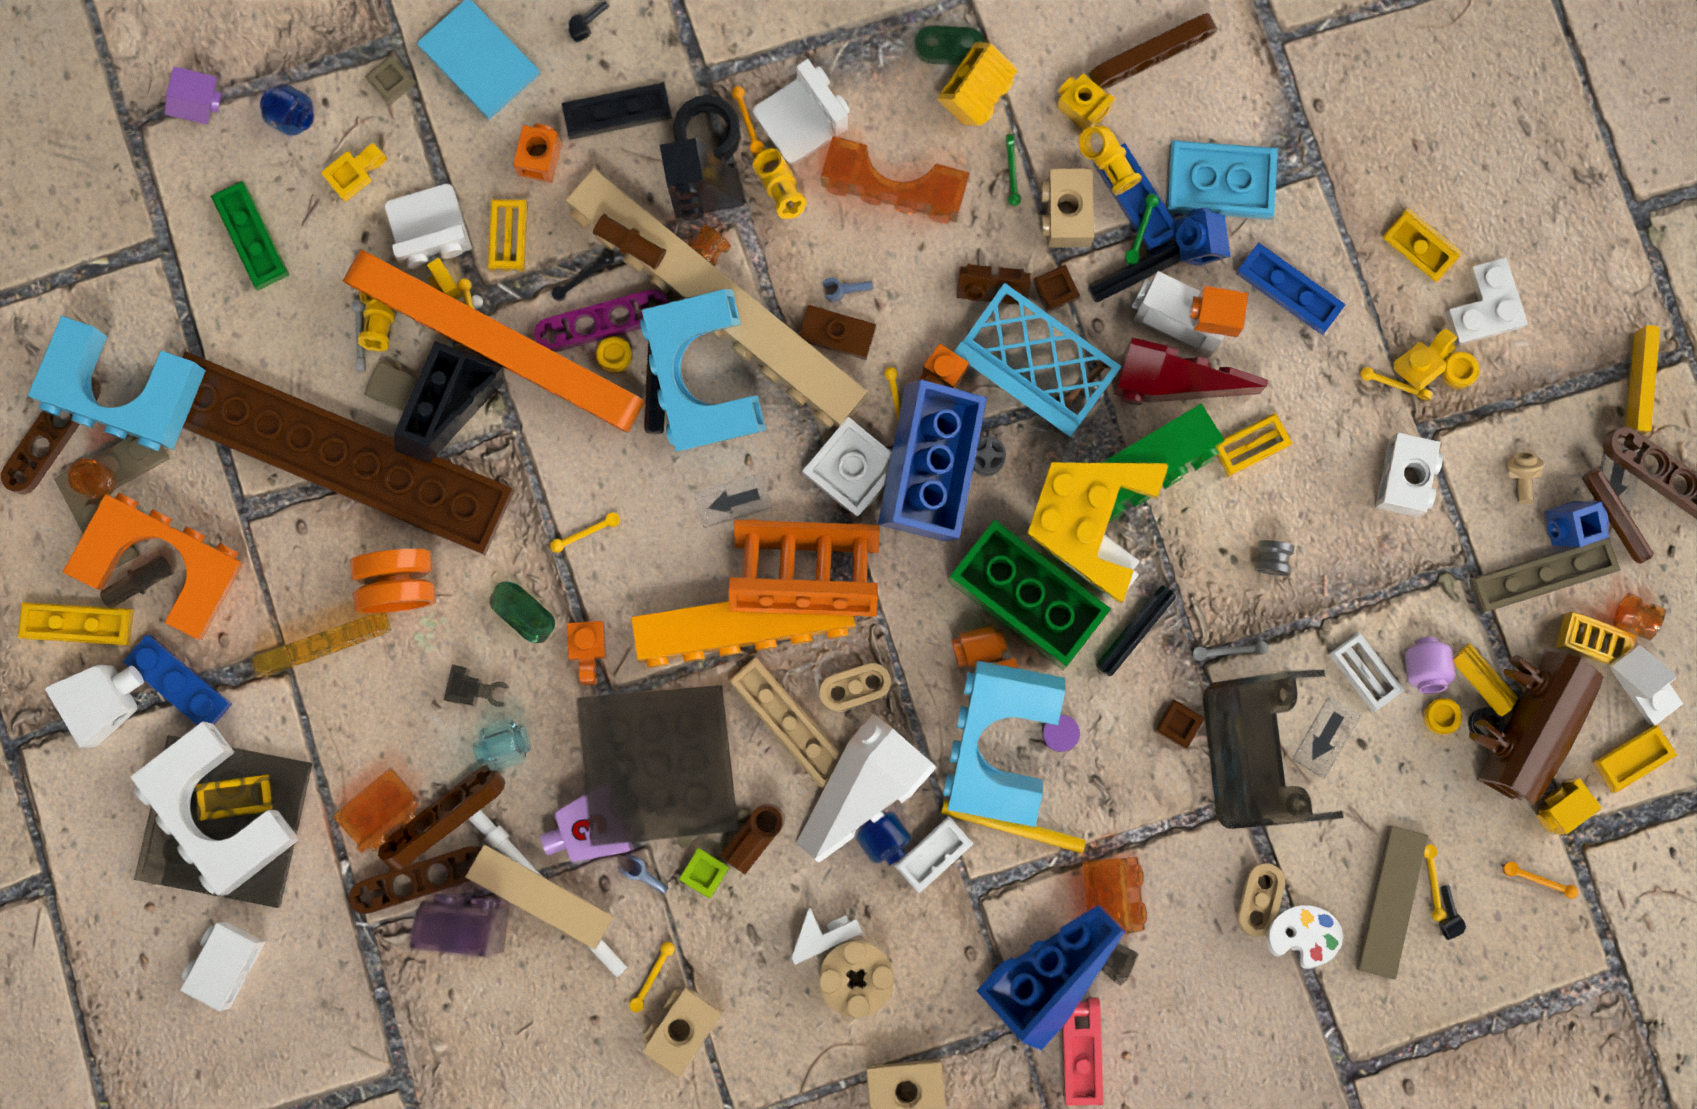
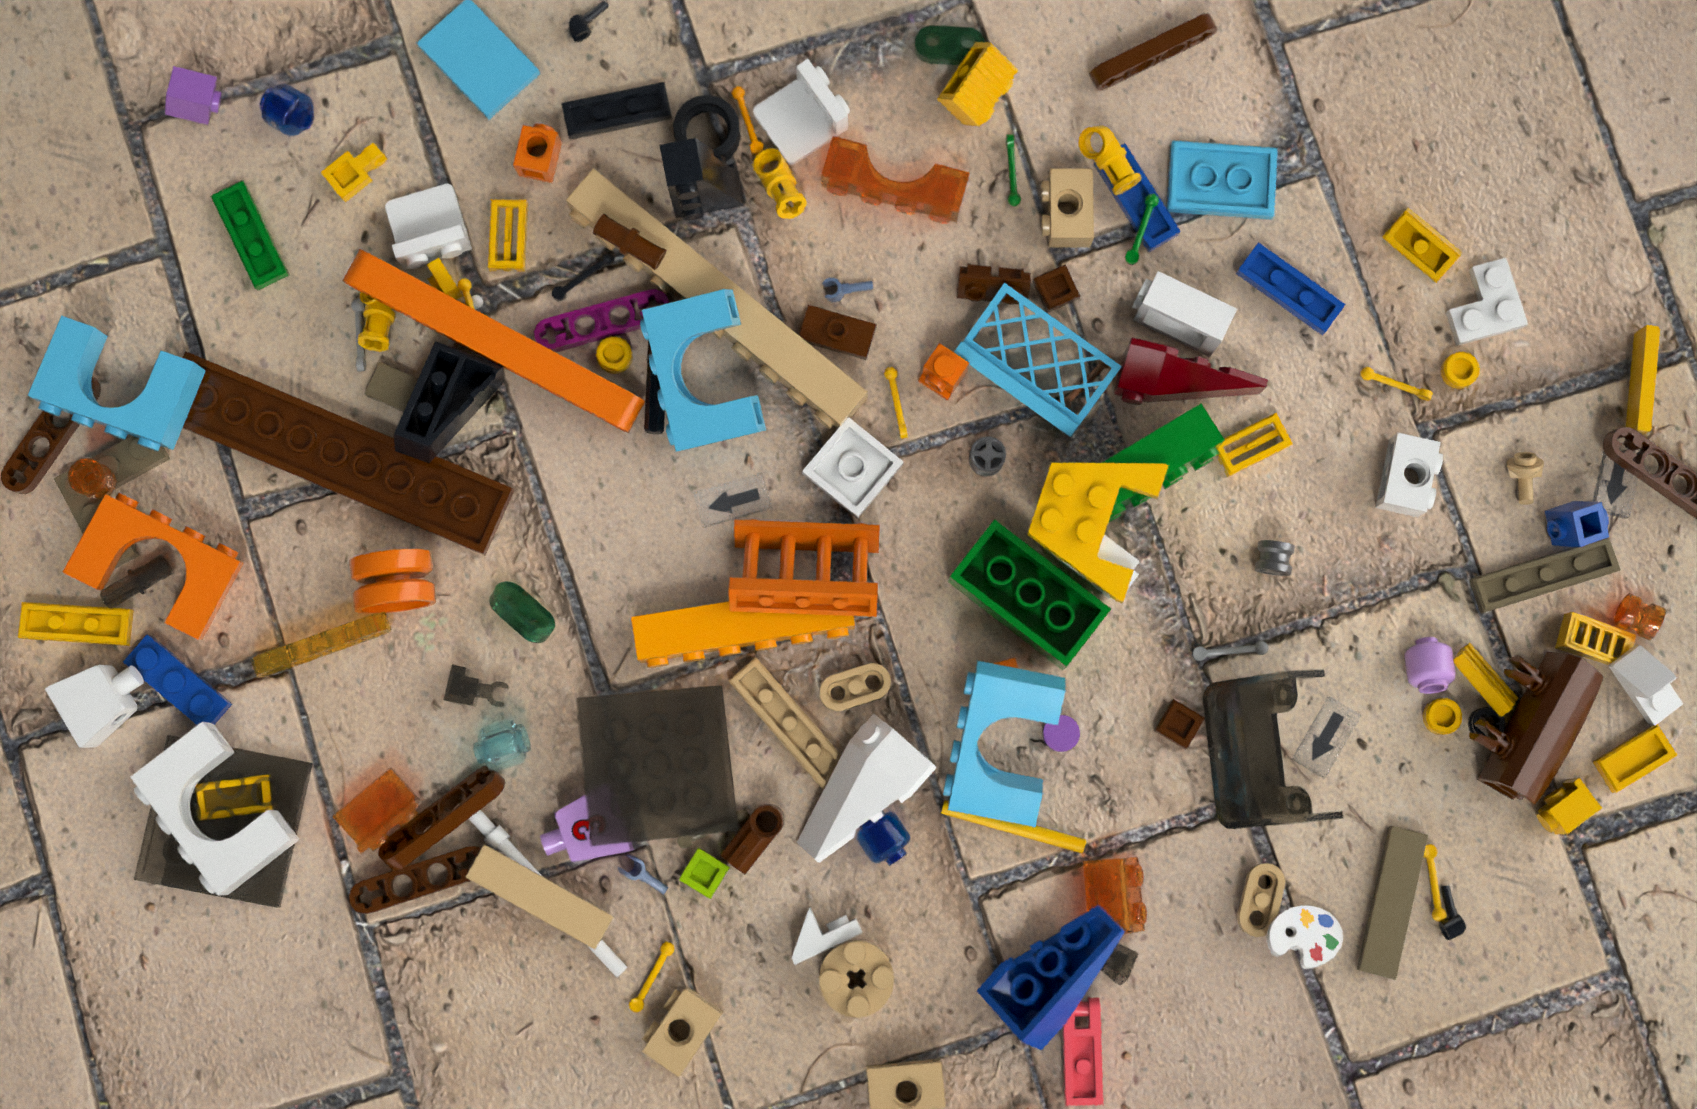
(222, 965): white brick -> none
(390, 80): dark tan tile -> none
(460, 927): clear purple brick -> none
(586, 645): orange plate -> none
(612, 520): yellow hinge -> none
(710, 244): clear orange wheel -> none
(932, 461): blue brick -> none
(933, 854): white plate -> none
(979, 645): orange brick -> none
(1084, 113): yellow brick -> none
(1135, 273): black axle -> none
(1136, 630): black axle -> none
(1202, 237): blue brick -> none
(1219, 311): orange brick -> none
(1355, 681): white tile -> none
(1424, 363): yellow plate -> none
(1512, 869): light orange hinge -> none
(1618, 516): reddish brown axle -> none

